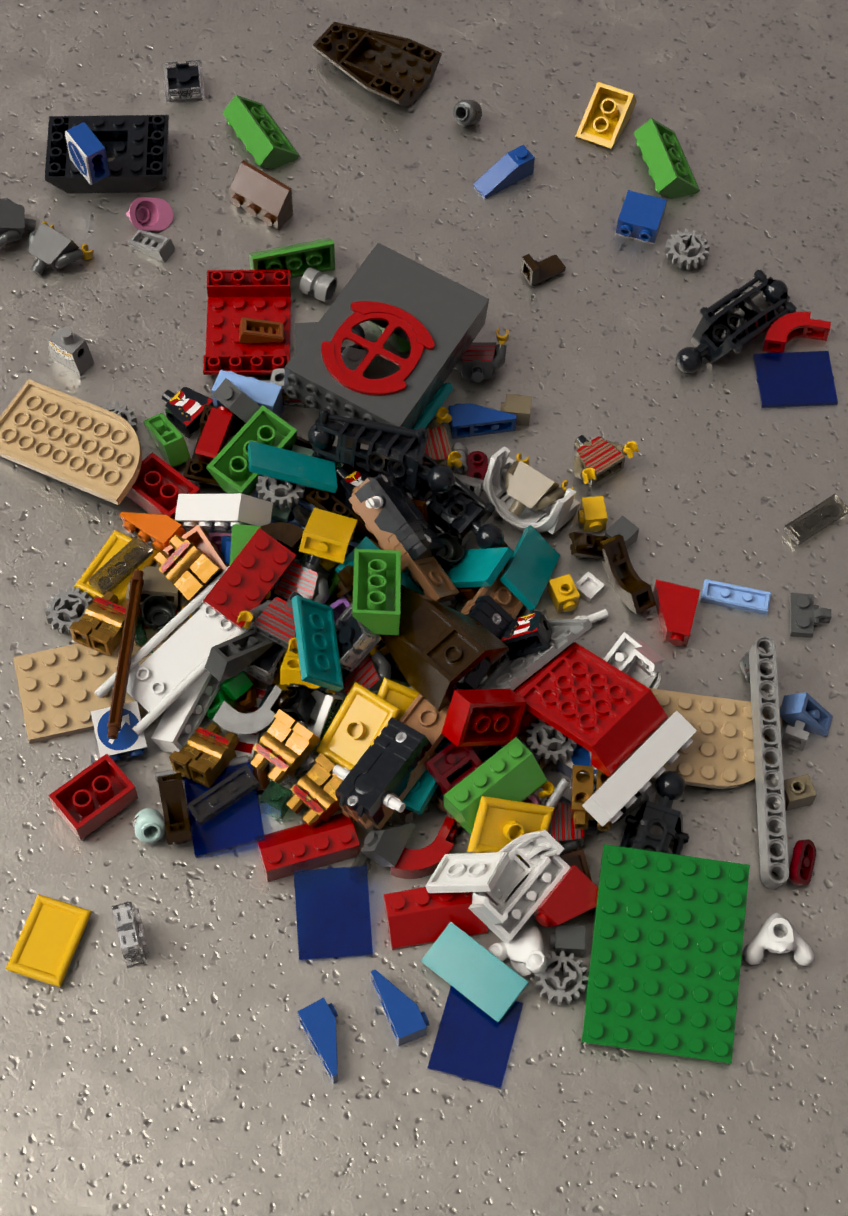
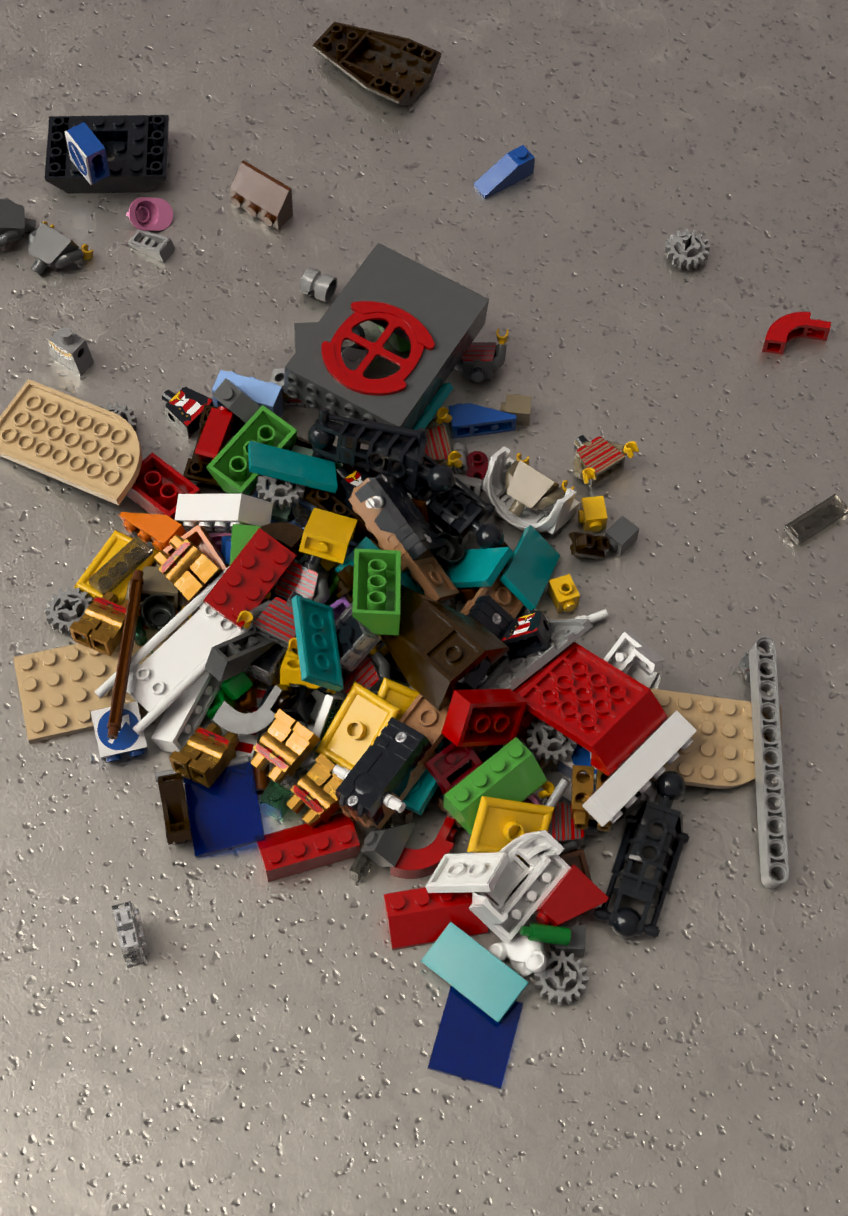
(48, 940): yellow piece -> none
(93, 796): red brick -> none
(149, 825): light aqua head -> none
(167, 439): bright green slope -> none
(183, 81): piece -> none
(223, 795): clear smoke plate -> none
(247, 295): red slope -> none
(248, 334): dark orange slope -> none
(259, 133): bright green slope -> none
(296, 258): bright green slope -> none
(320, 1027): blue slope -> none
(333, 912): clear blue piece -> none
(402, 1013): blue slope -> none
(467, 112): dark grey head -> none
(540, 271): dark brown bracket -> none
(546, 934): none -> green cylinder
(589, 587): white tile -> none
(606, 115): yellow slope -> none
(628, 585): dark brown arch -> none
(641, 217): blue piece -> none
(665, 160): bright green slope -> none
(666, 954): green plate -> none
(675, 610): red slope -> none
(704, 339): black piece -> none
(735, 596): light blue tile -> none
(778, 937): white head -> none
(795, 379): clear blue piece -> none
(795, 736): light grey tile -> none
(798, 792): dark tan brick -> none
(802, 862): dark red plate -> none
(806, 615): dark grey hinge -> none
(808, 710): medium blue slope -> none

